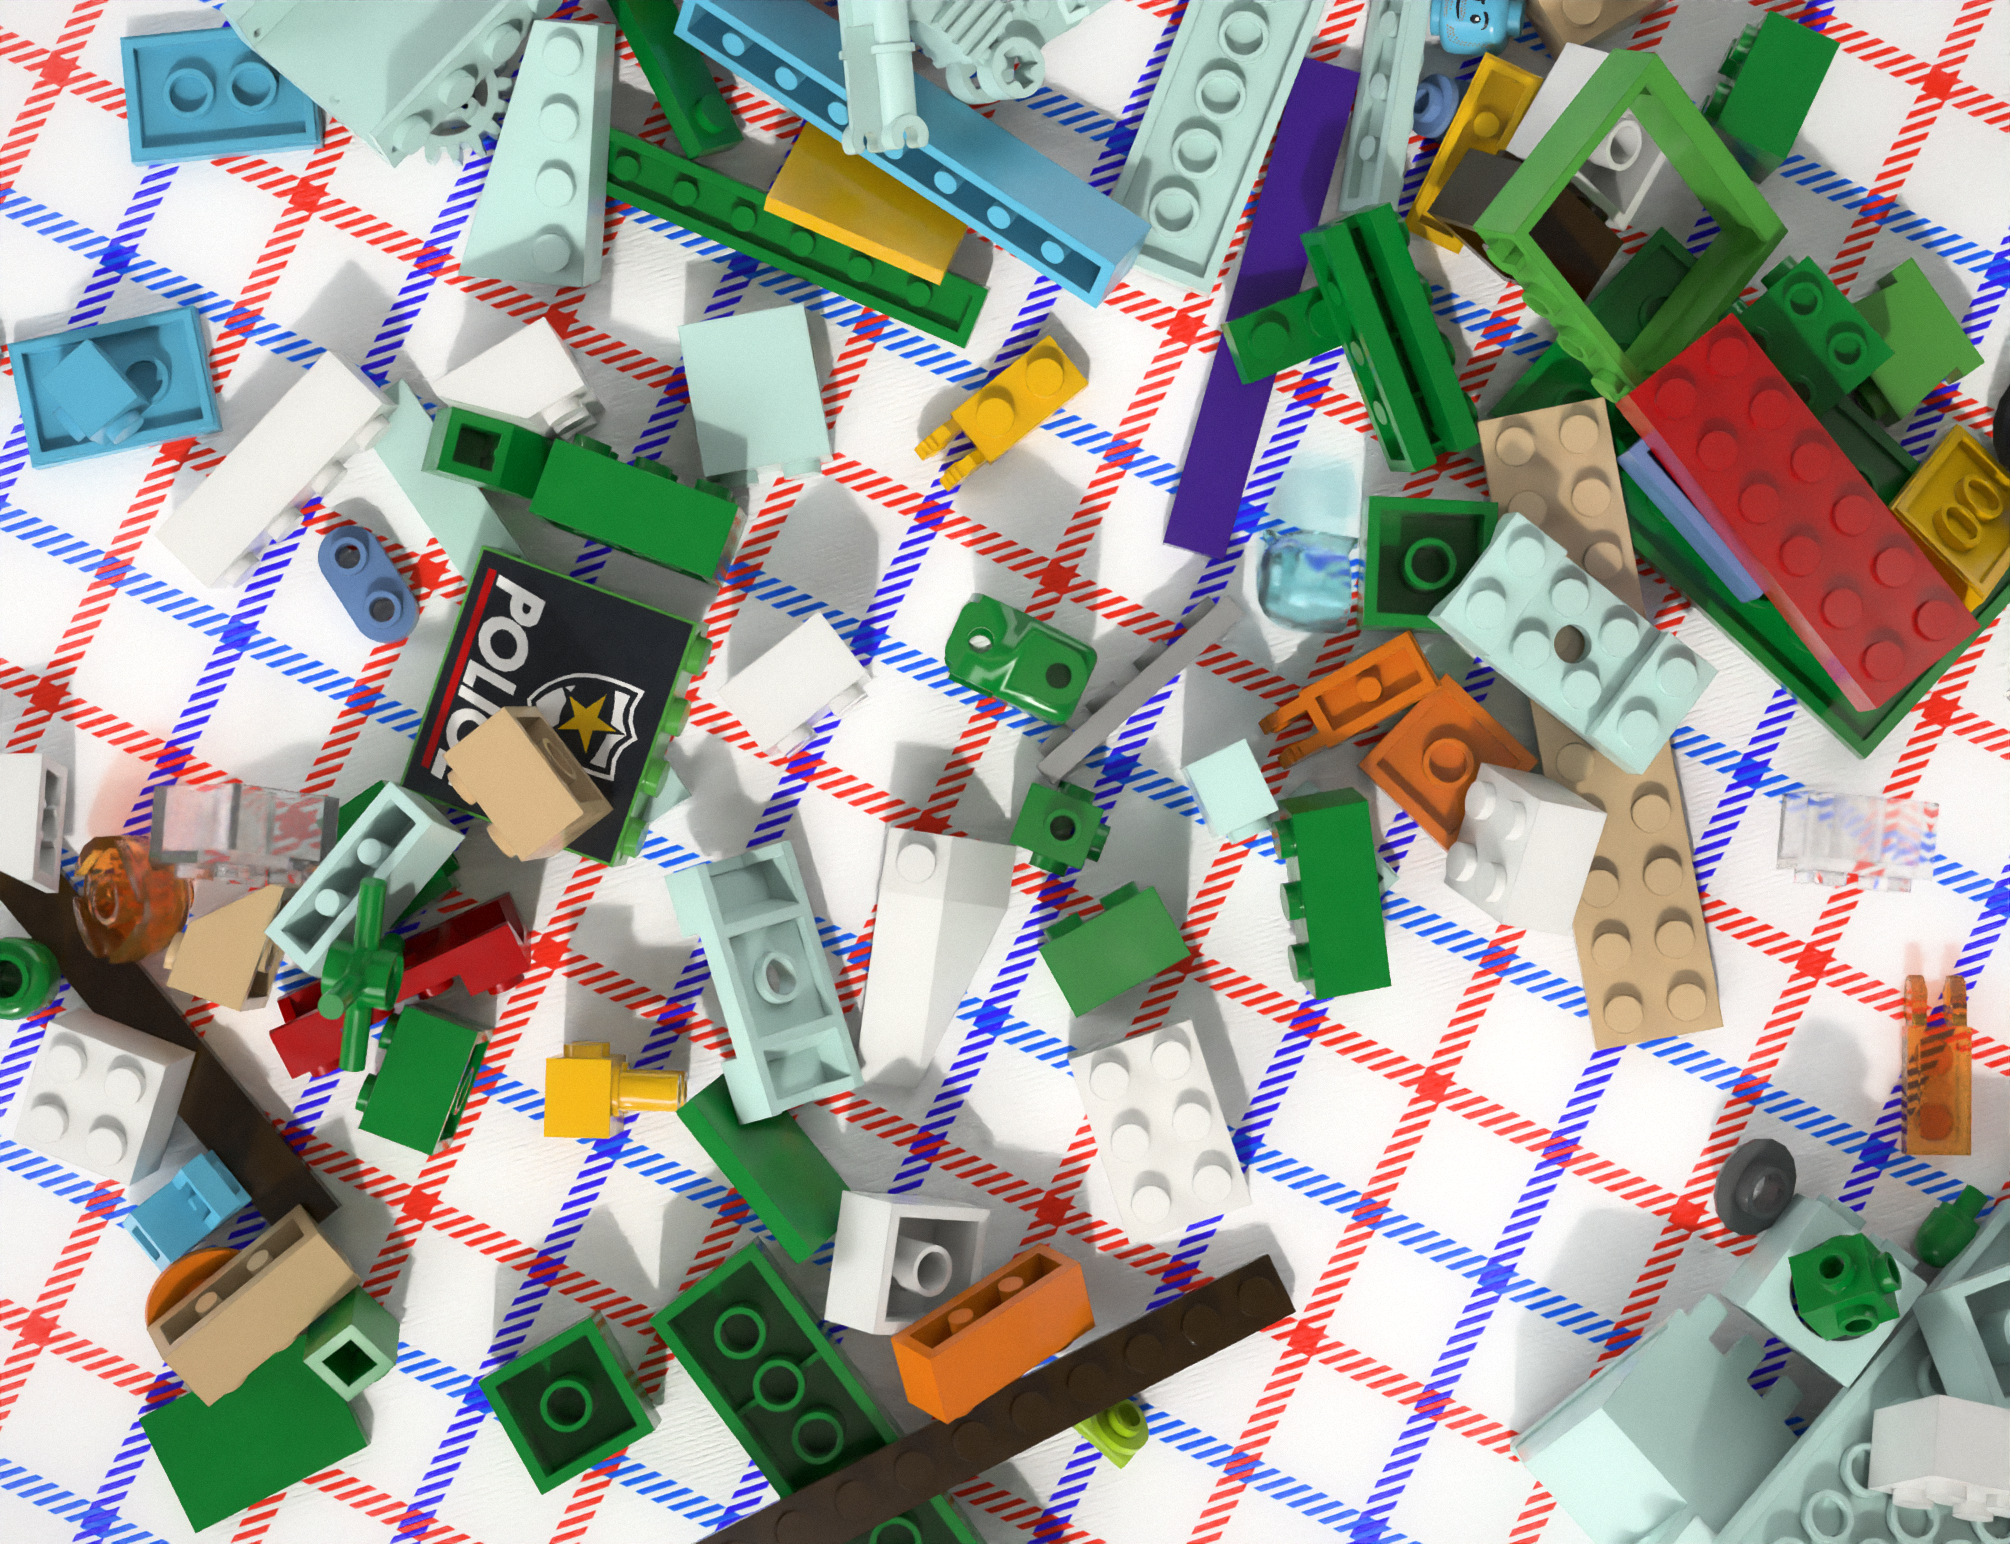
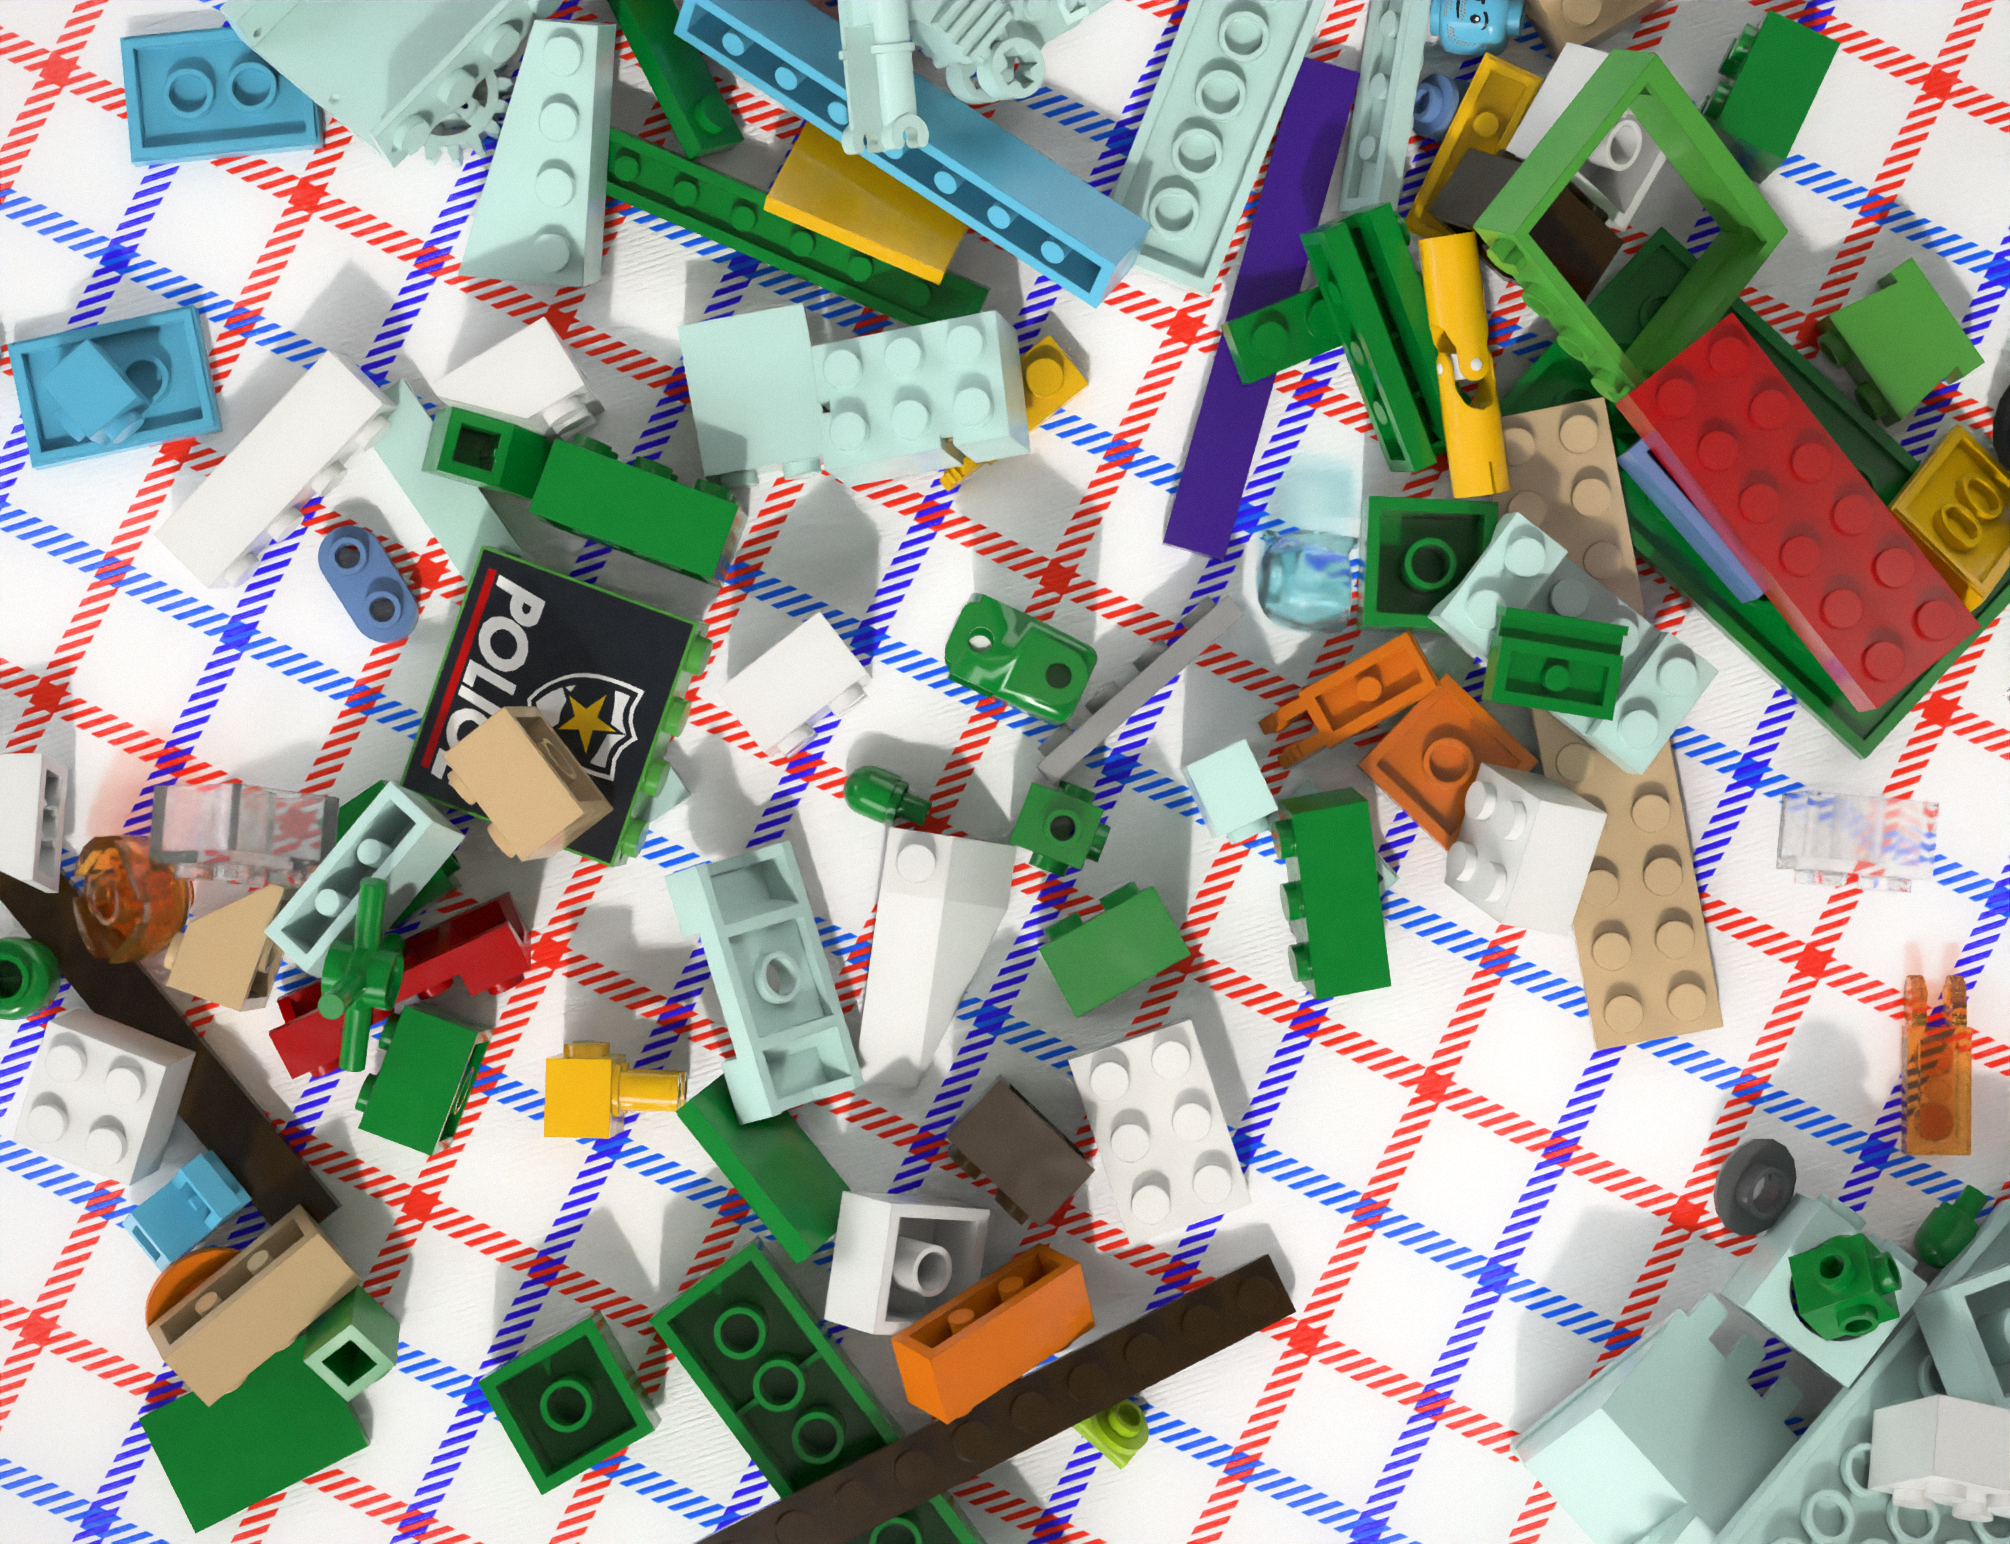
(883, 796): none -> green cylinder
(913, 387): none -> light aqua piece
(1018, 1153): none -> dark brown brick
(1461, 334): none -> yellow piece
(1554, 663): none -> green plate
(1812, 333): green brick -> none

